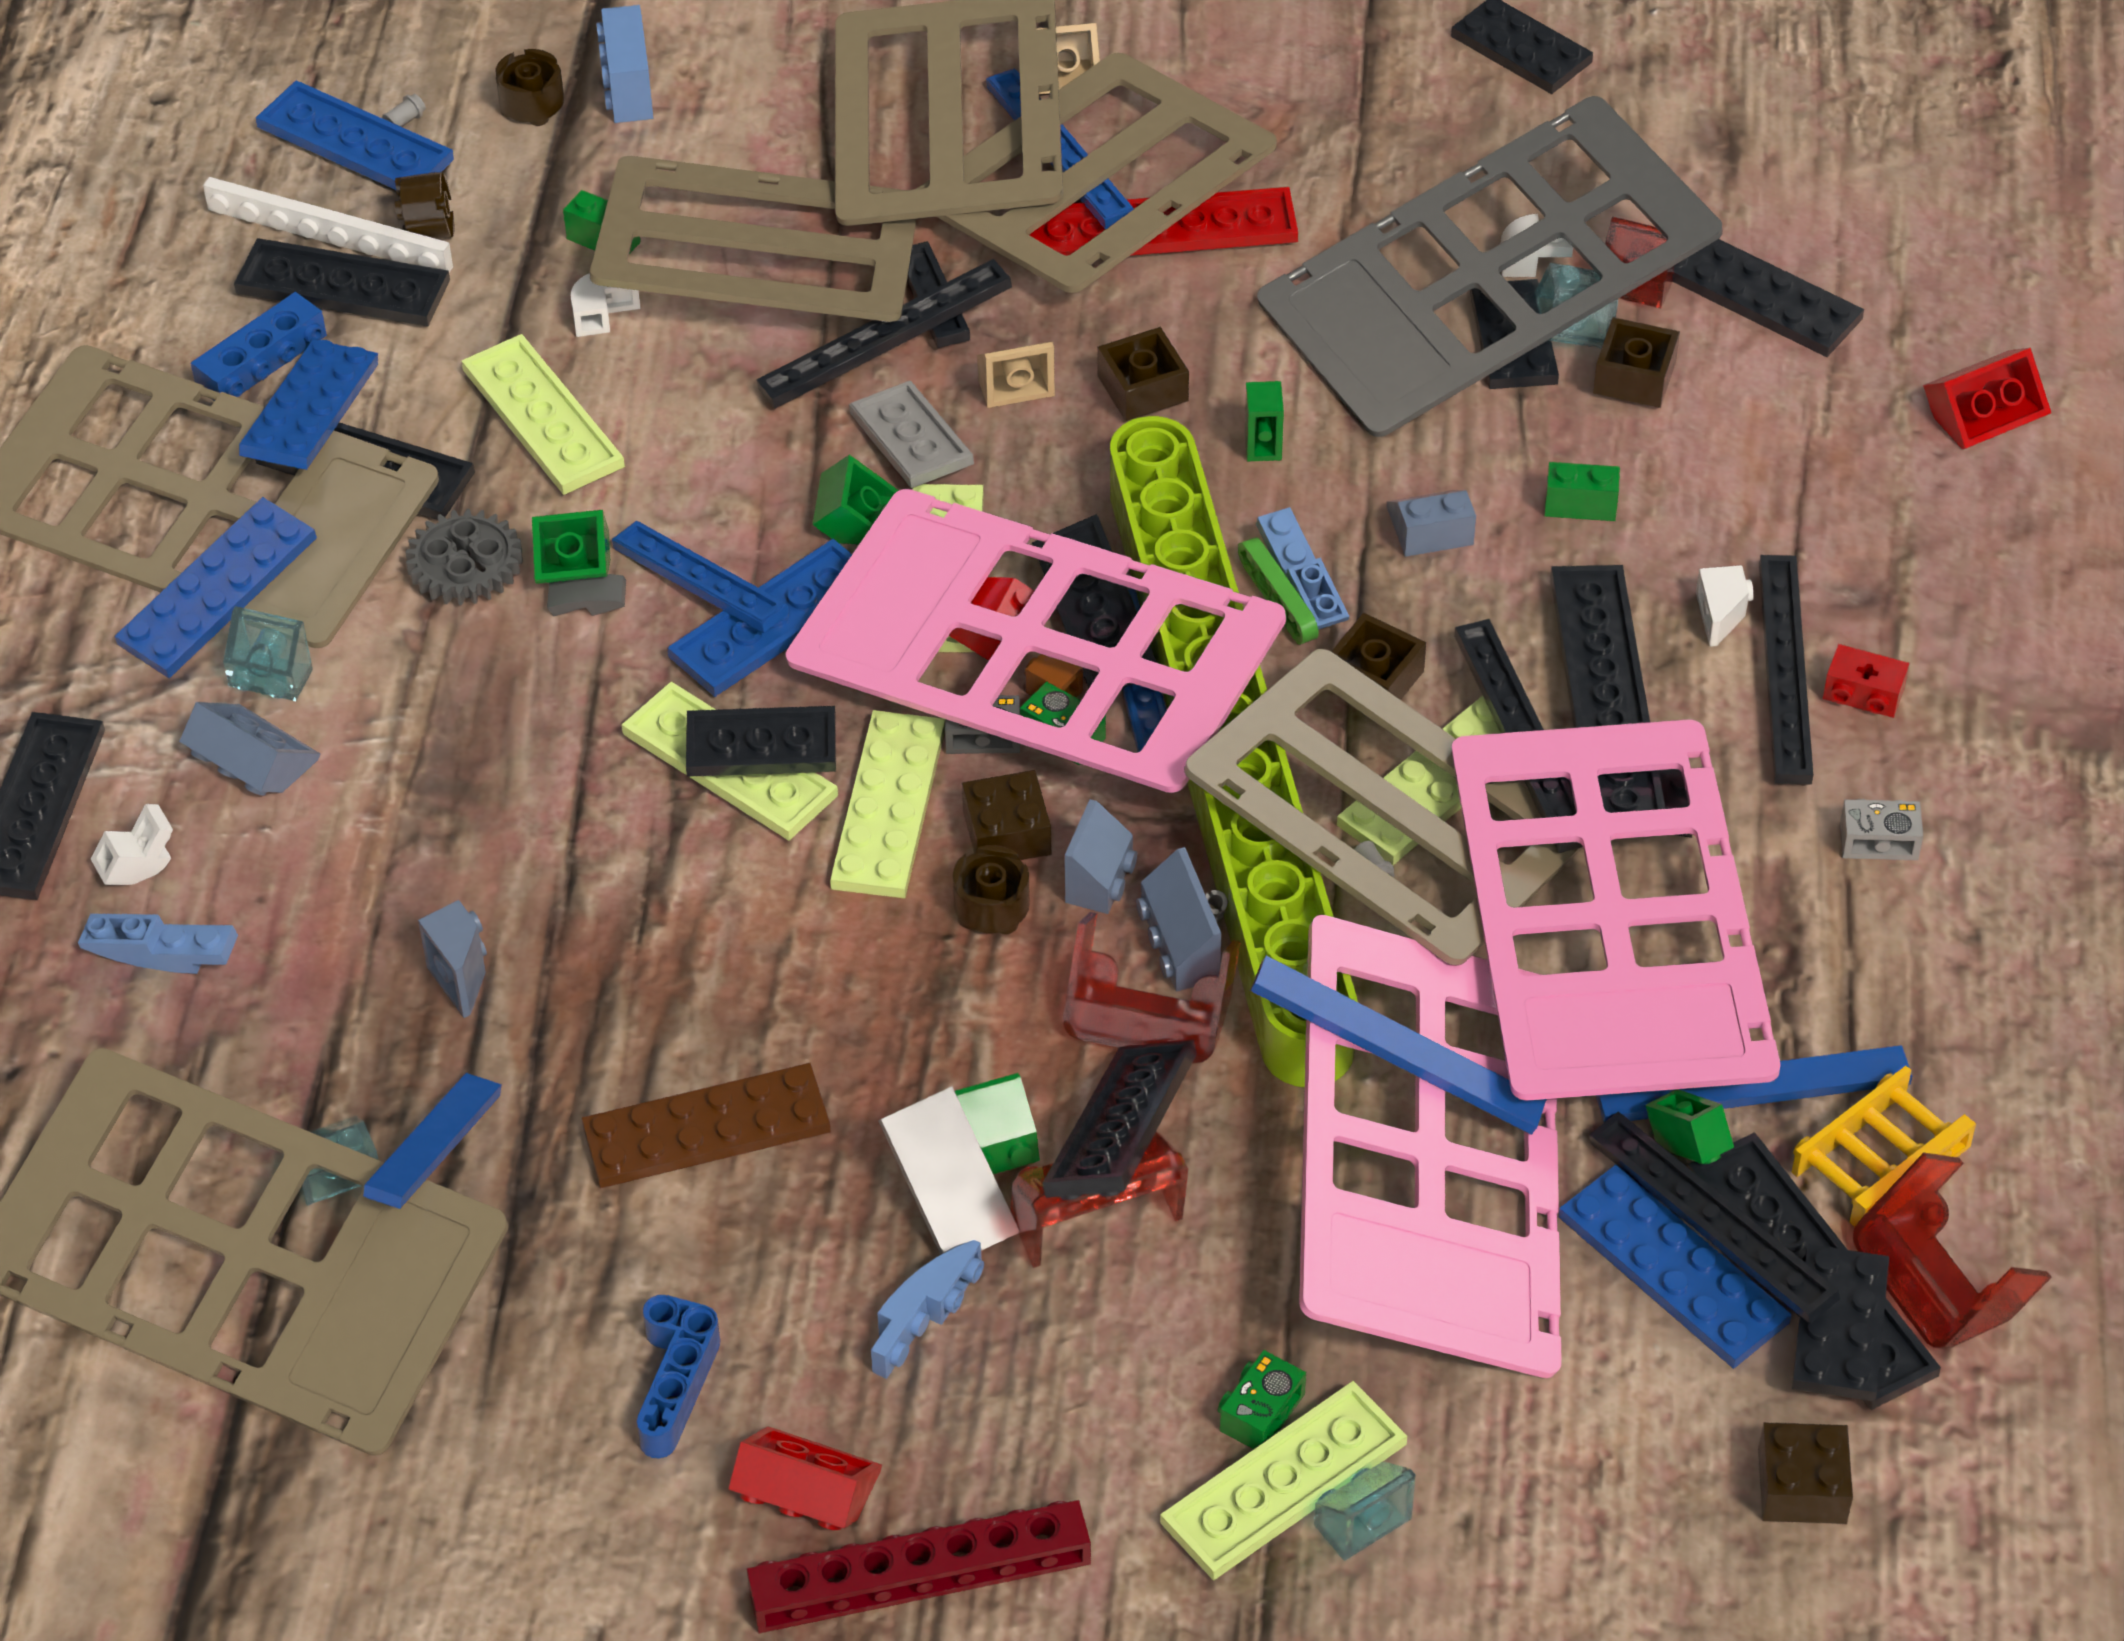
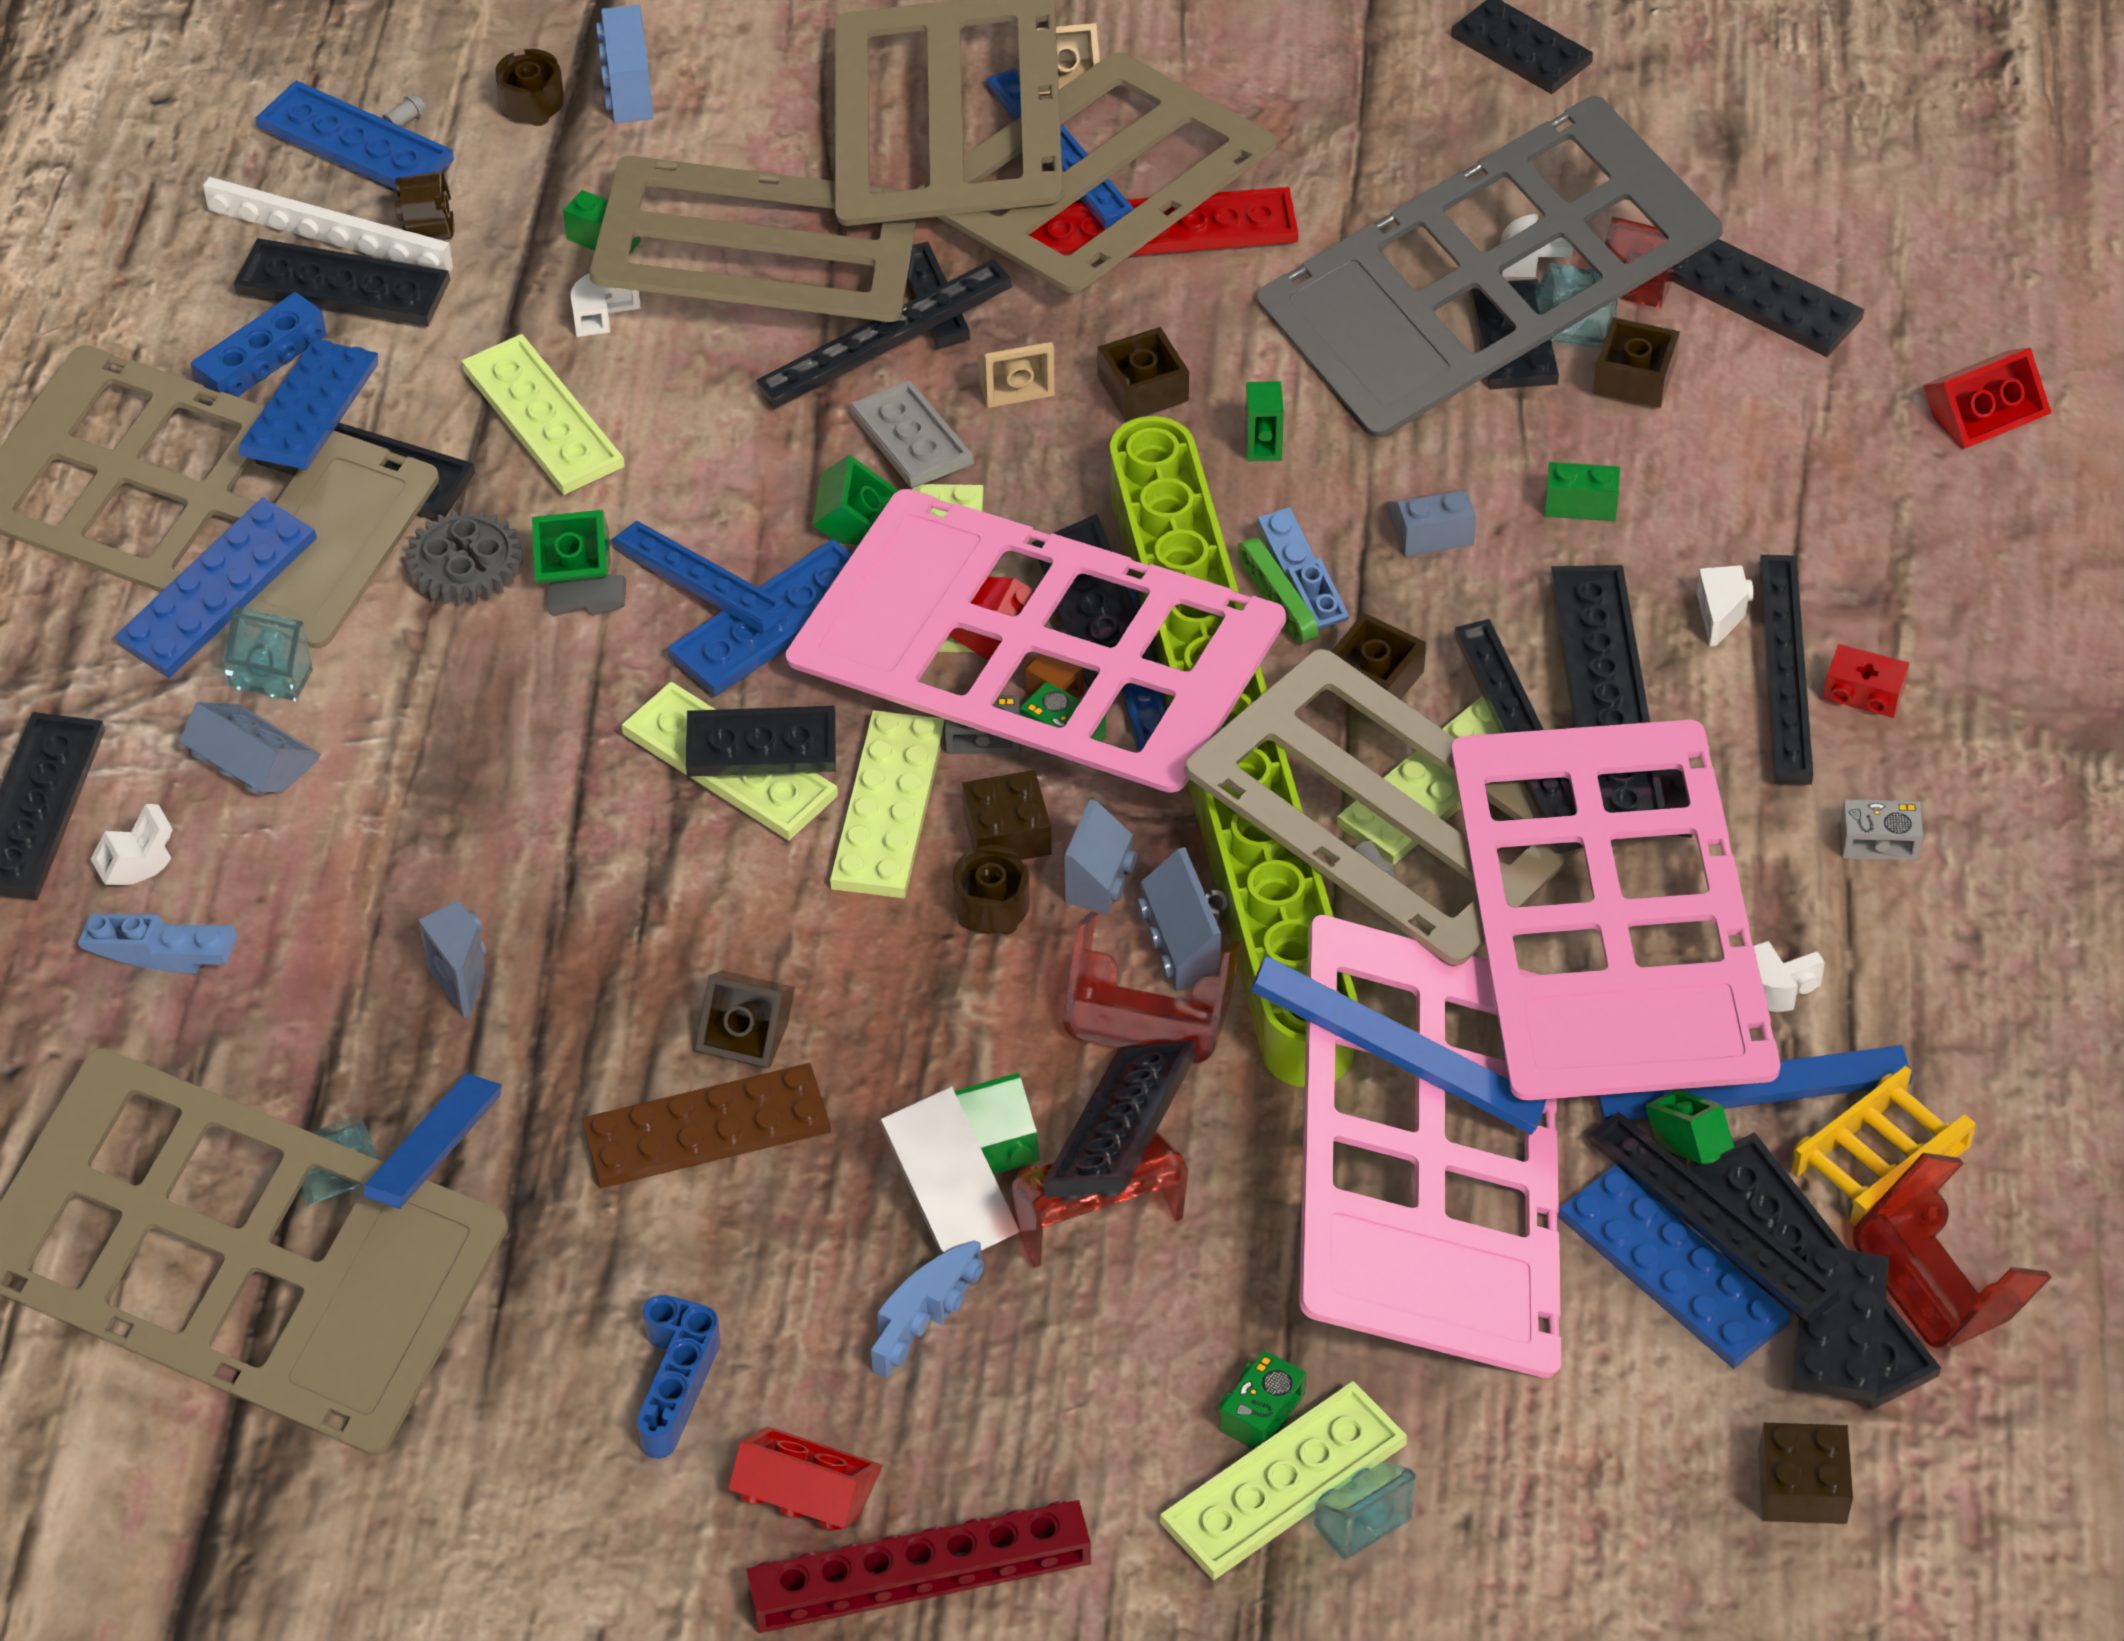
(744, 1018): none -> dark brown slope
(1786, 980): none -> white brick

